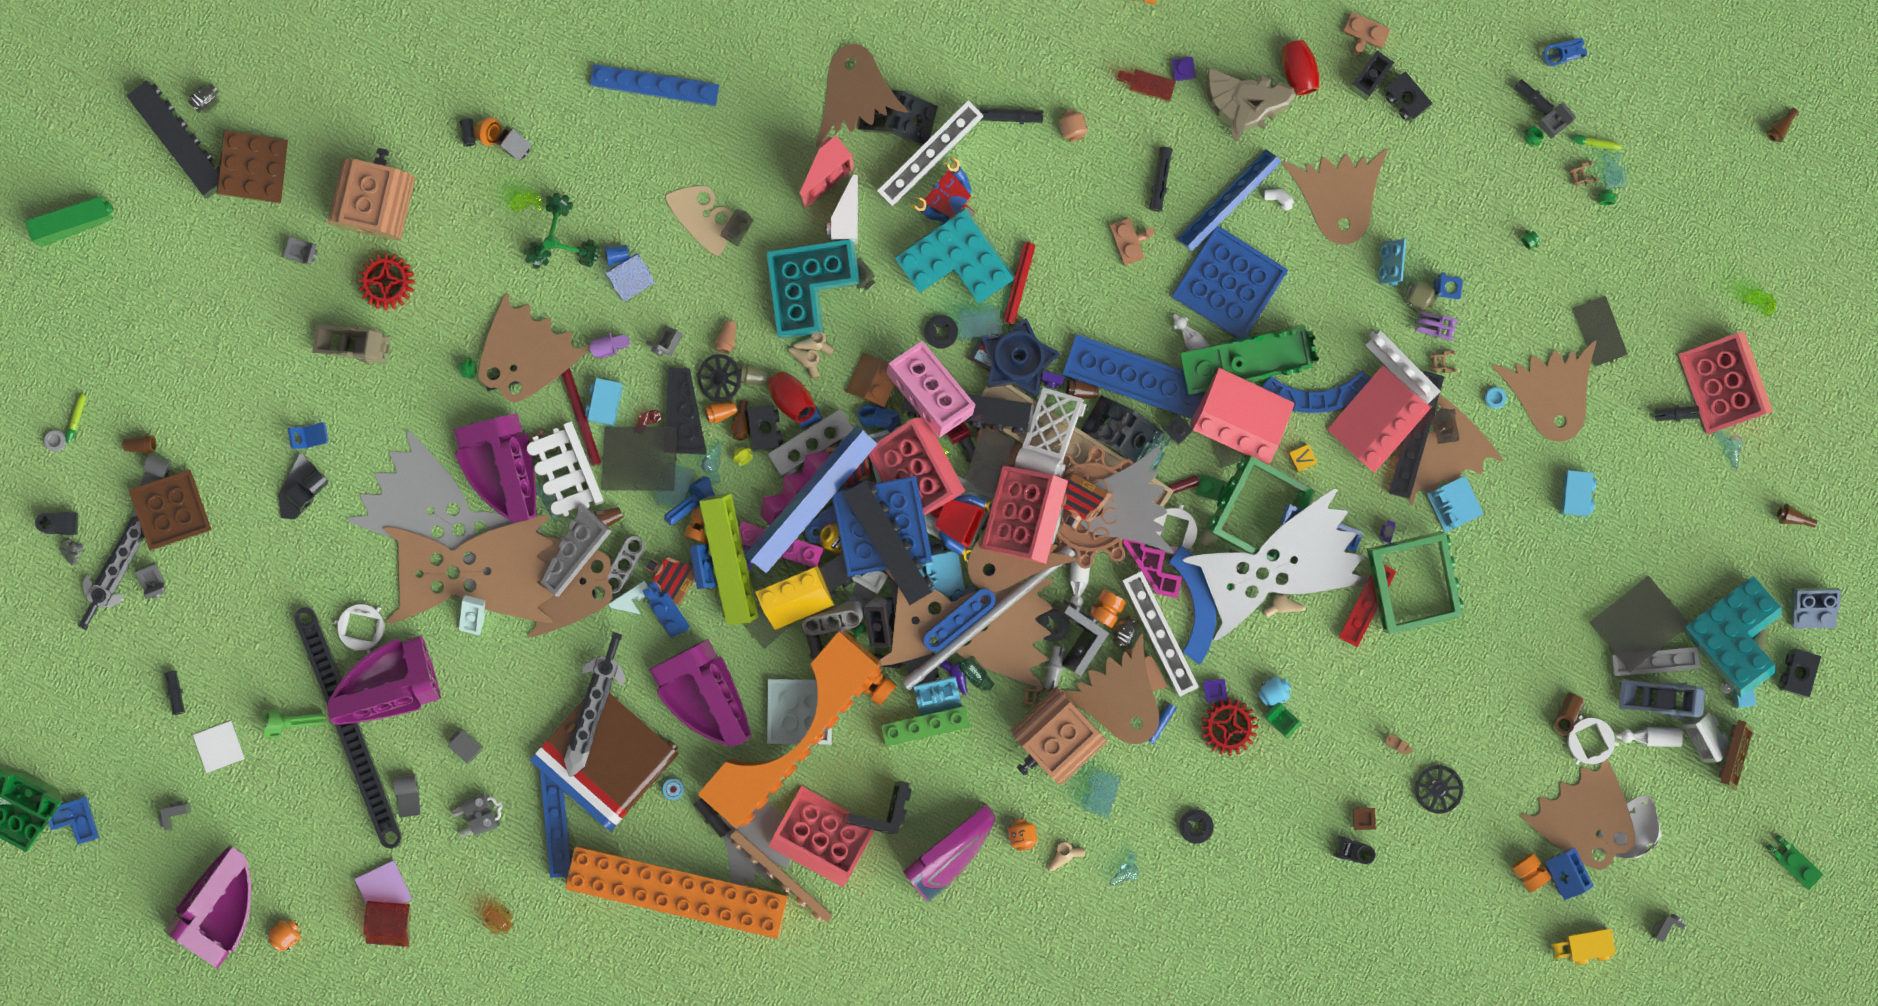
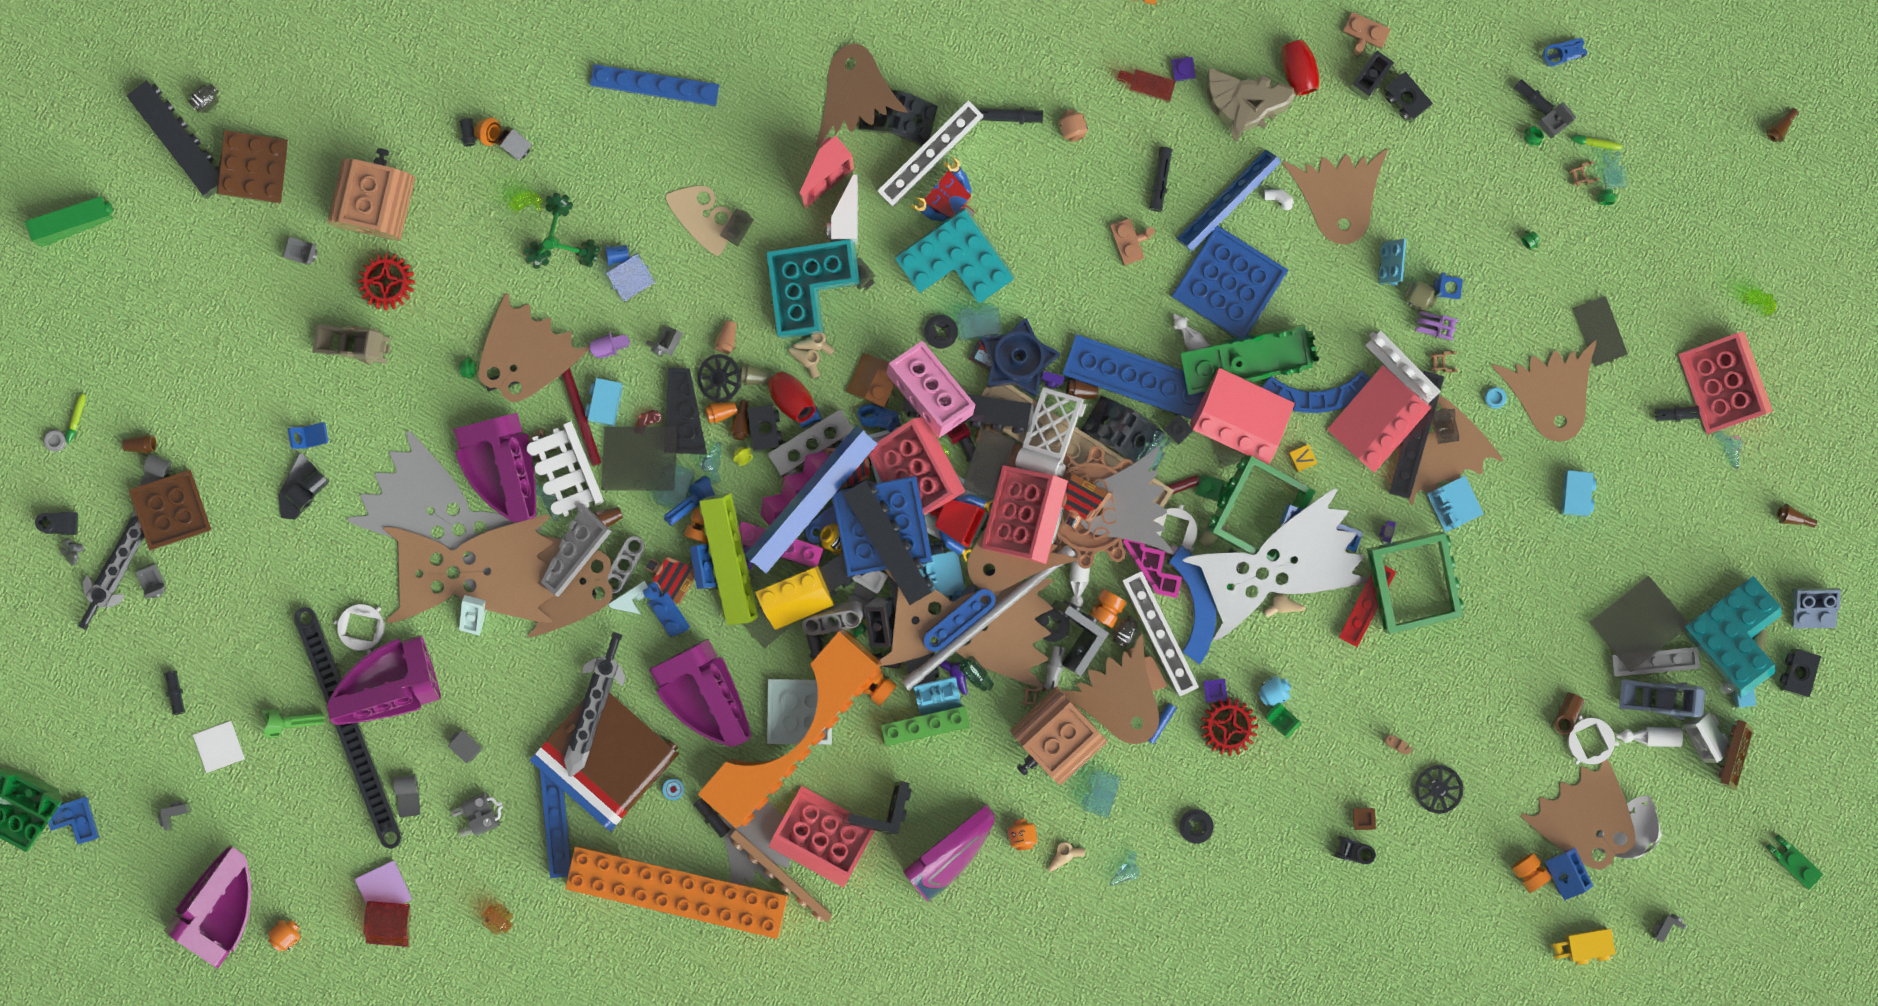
(1019, 282): red axle -> none

